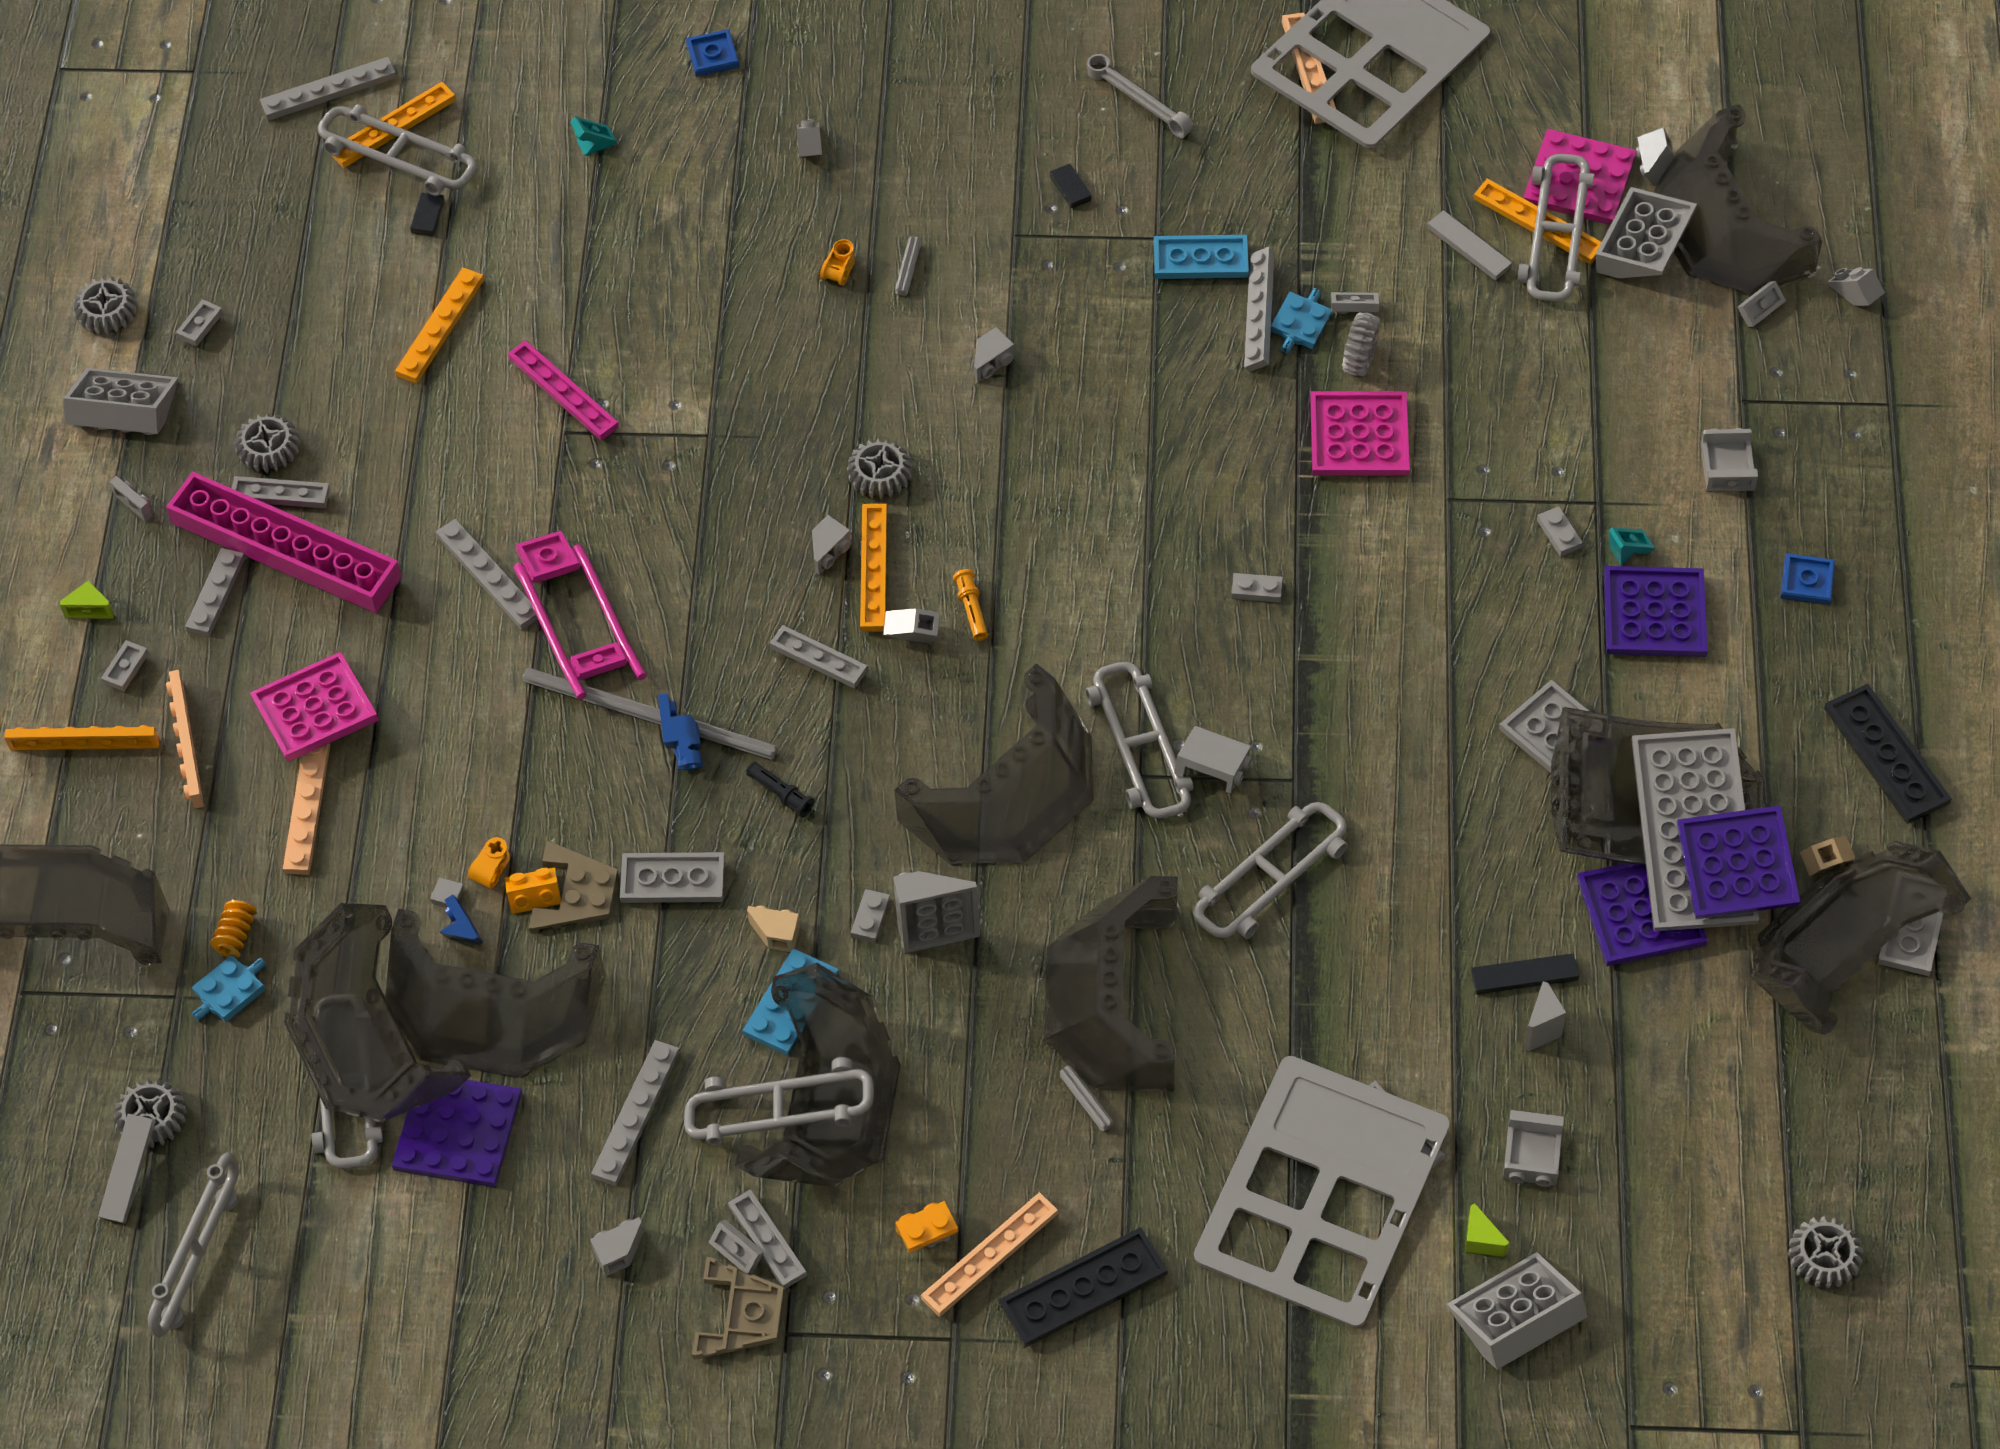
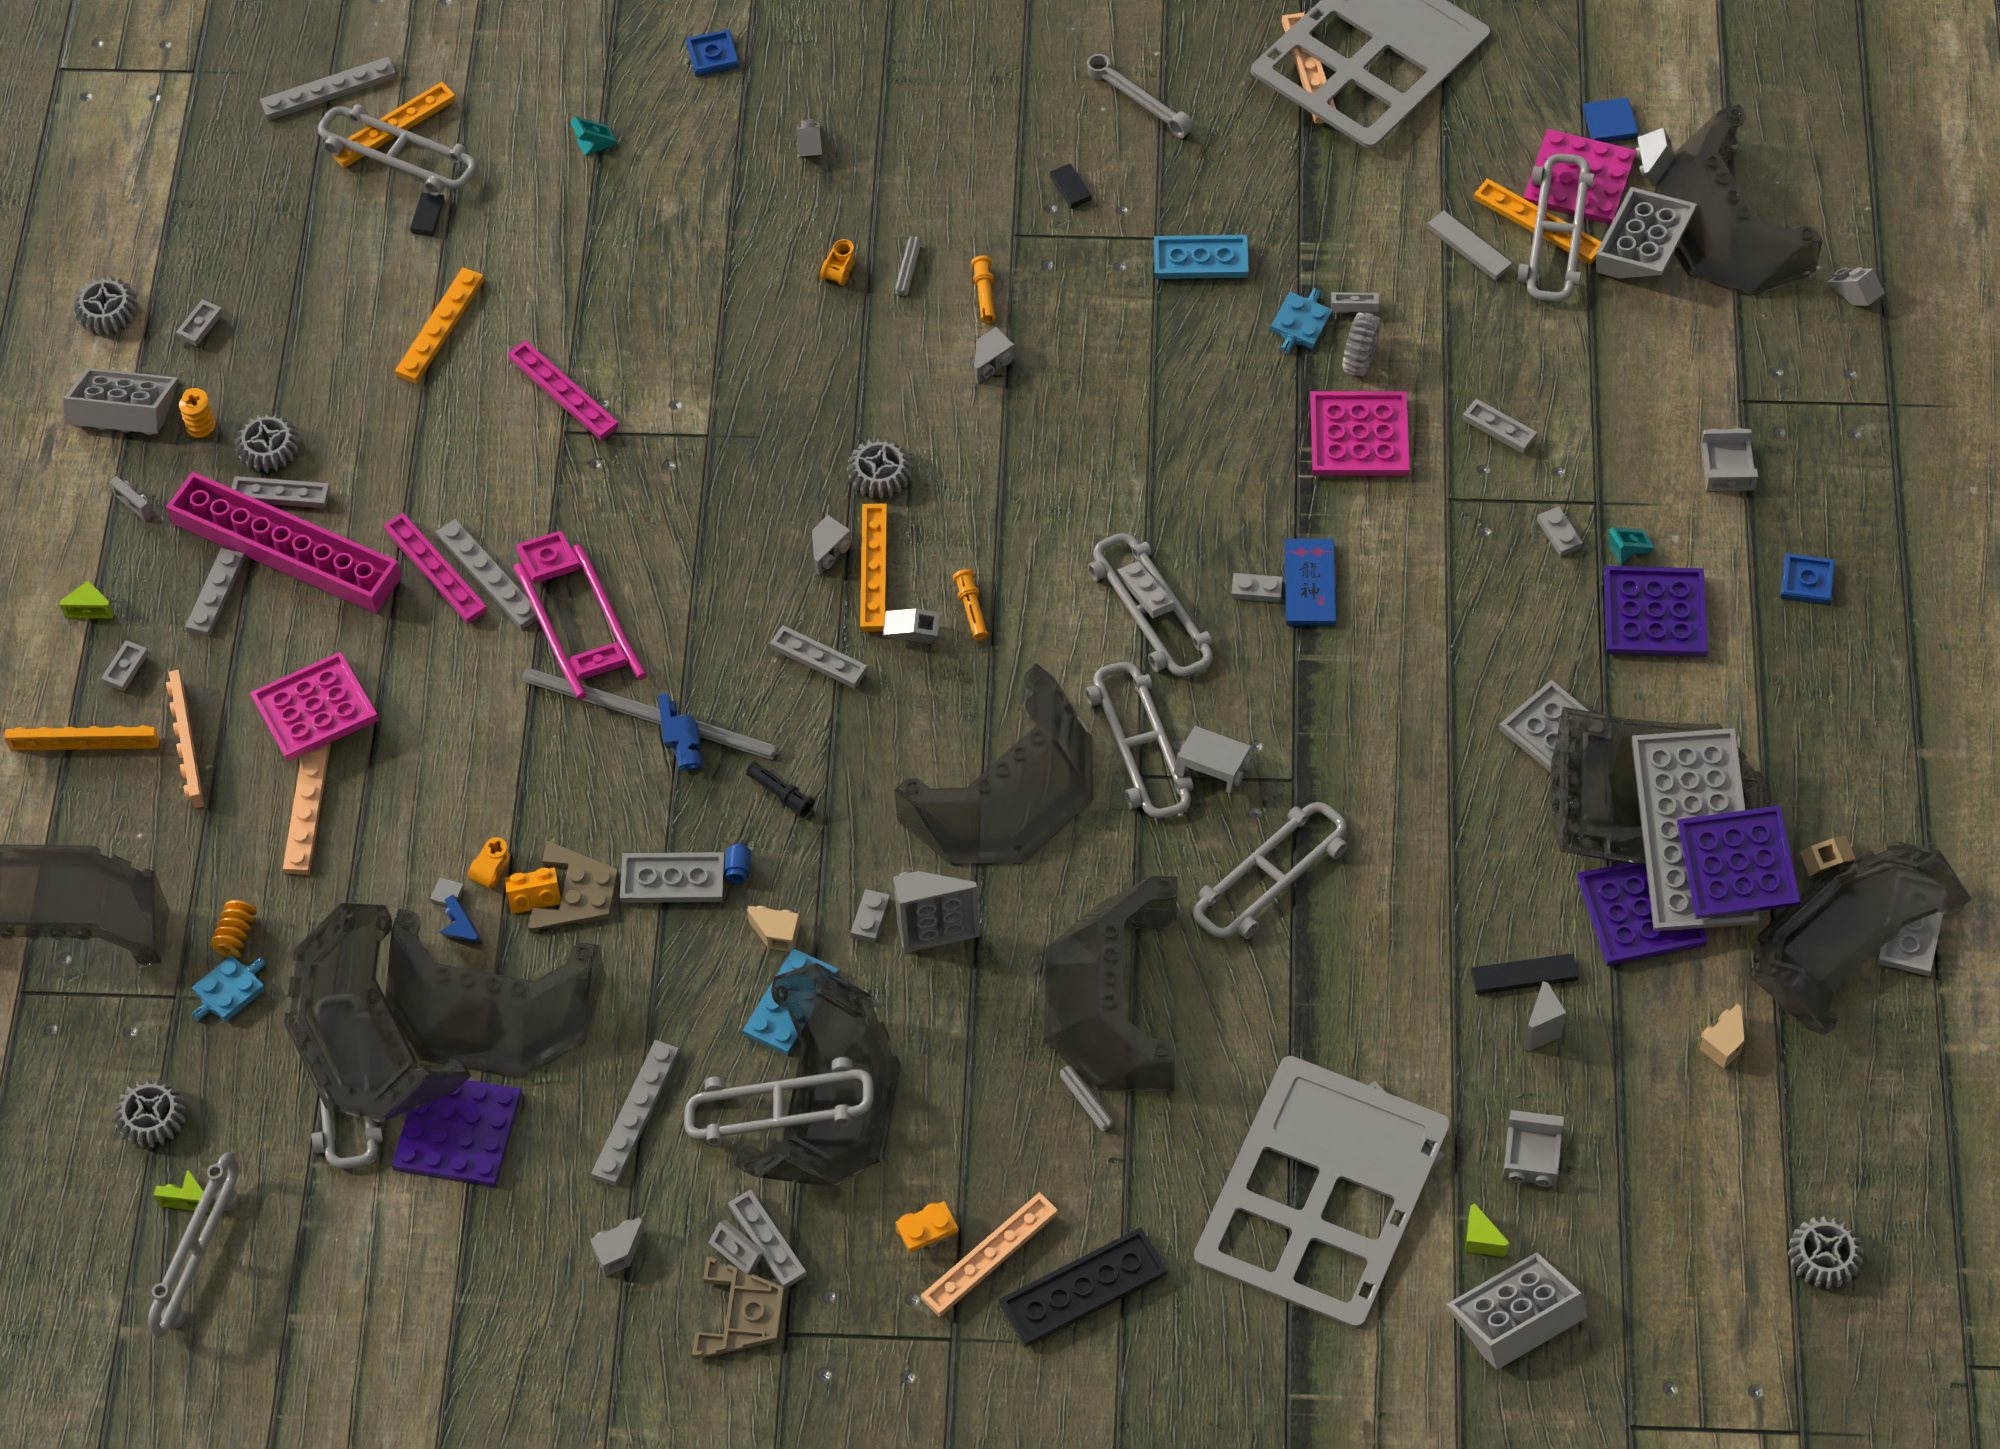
(126, 1168): light grey tile -> none
(180, 1198): none -> lime slope
(197, 413): none -> light orange piece
(435, 568): none -> dark pink plate
(737, 863): none -> blue brick
(983, 280): none -> light orange pin
(1145, 589): none -> light grey plate
(1160, 657): none -> light grey bar
(1259, 309): light grey plate -> none
(1310, 582): none -> blue tile
(1499, 426): none -> light grey plate
(1610, 120): none -> blue tile
(1726, 1038): none -> tan slope
(1761, 303): light grey plate -> none
(1887, 753): black plate -> none

